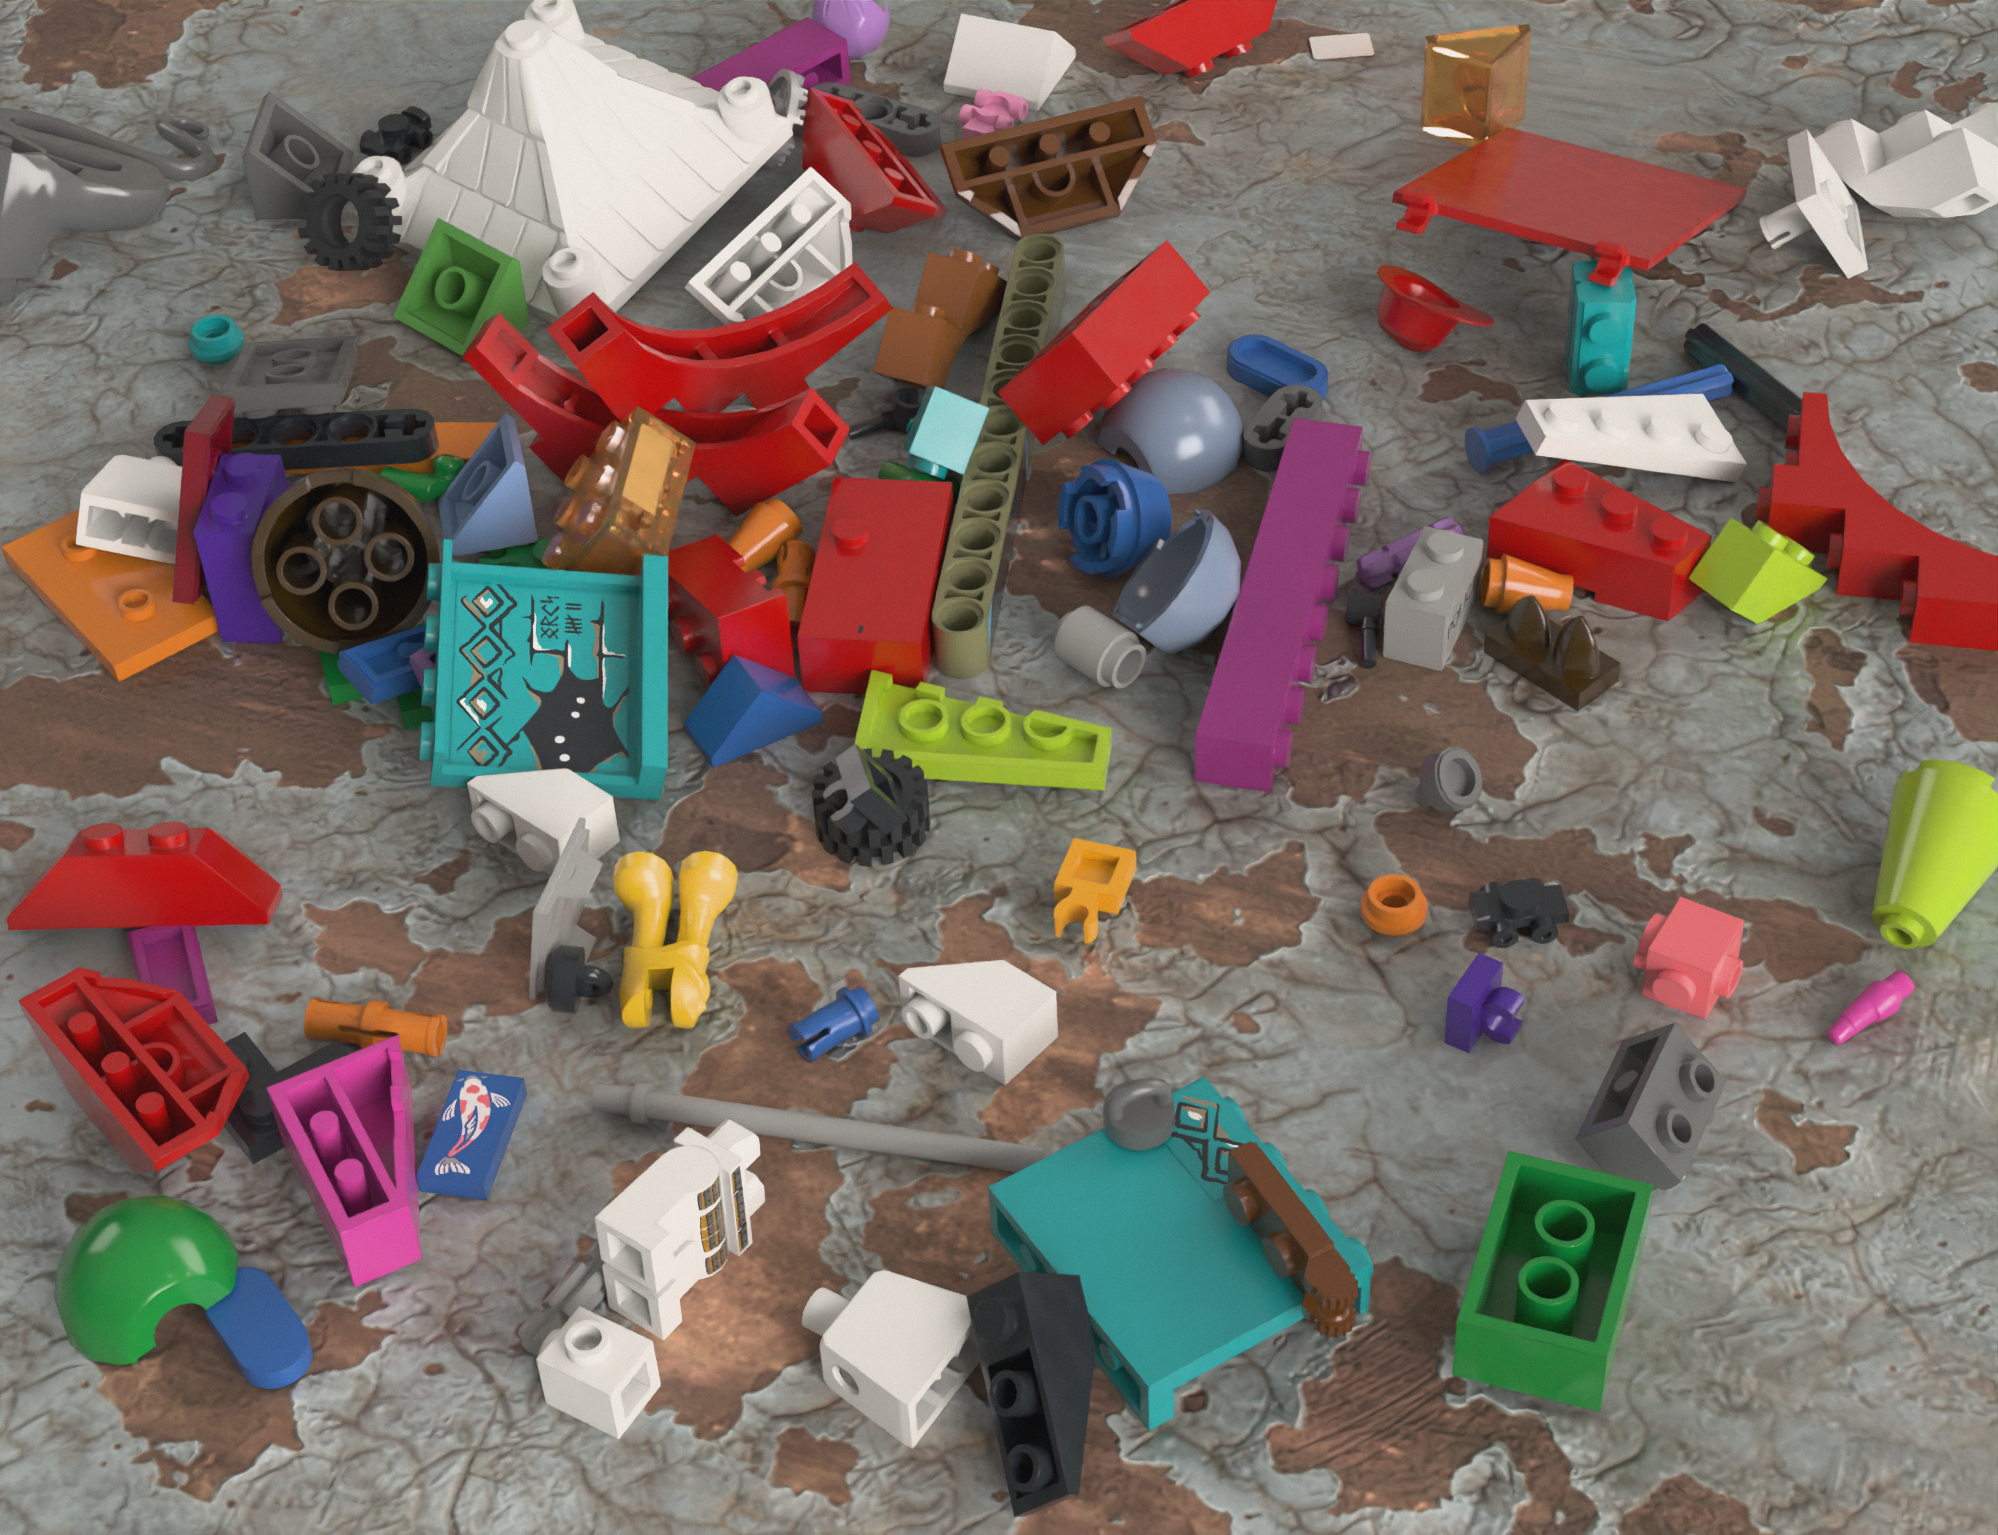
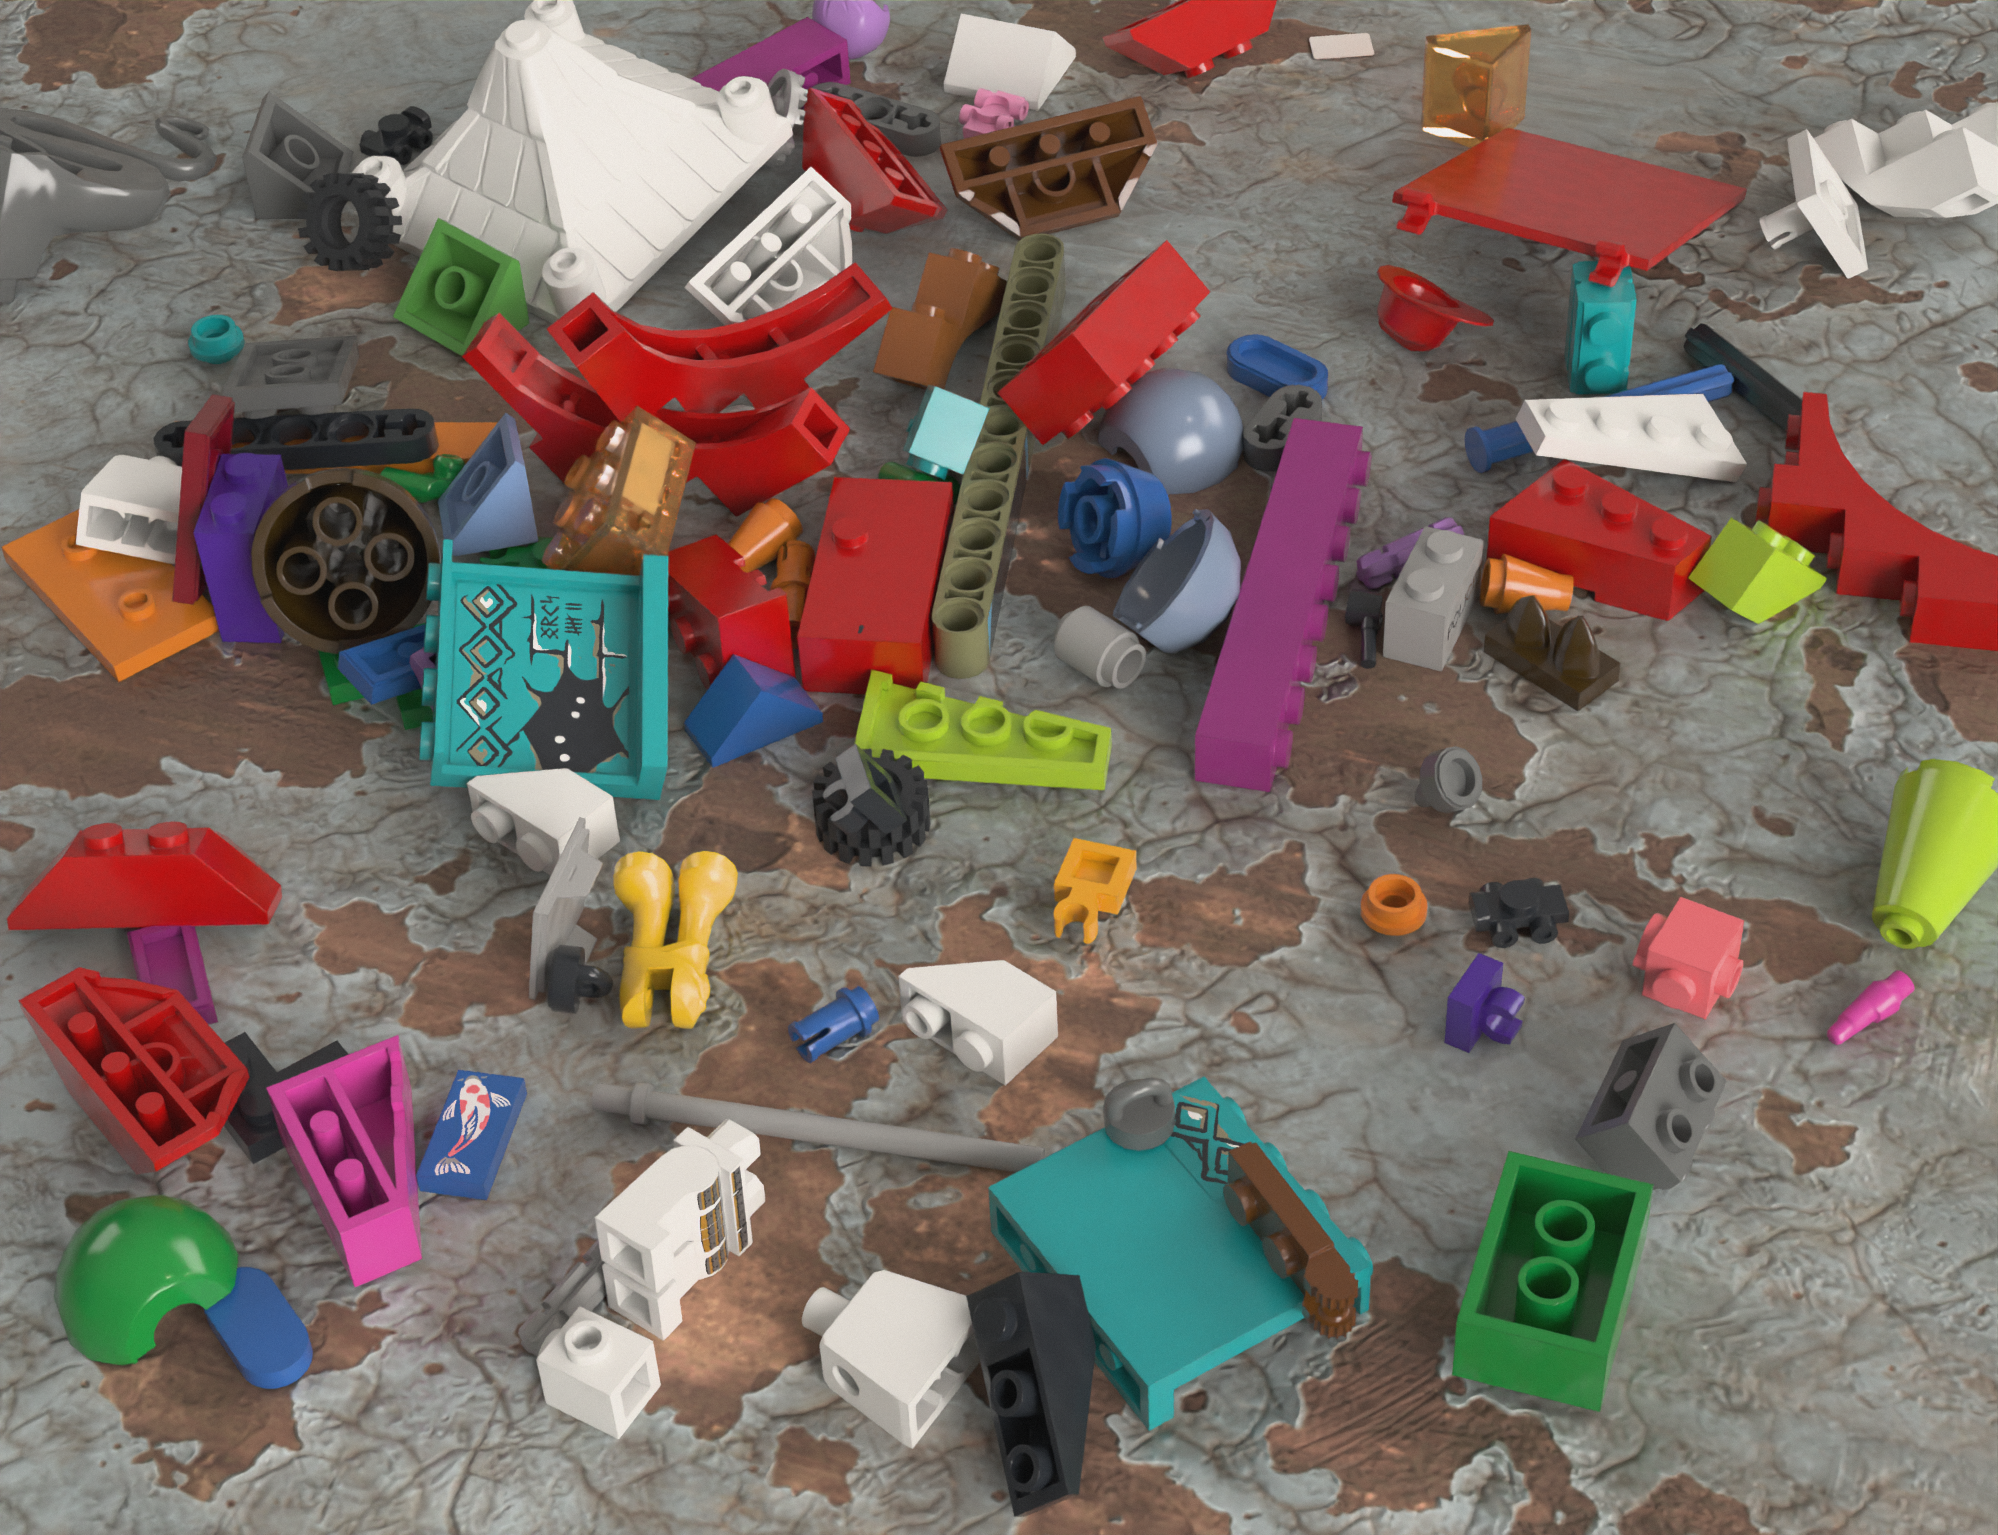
(375, 1023): orange pin -> none
(904, 408): black hand -> none

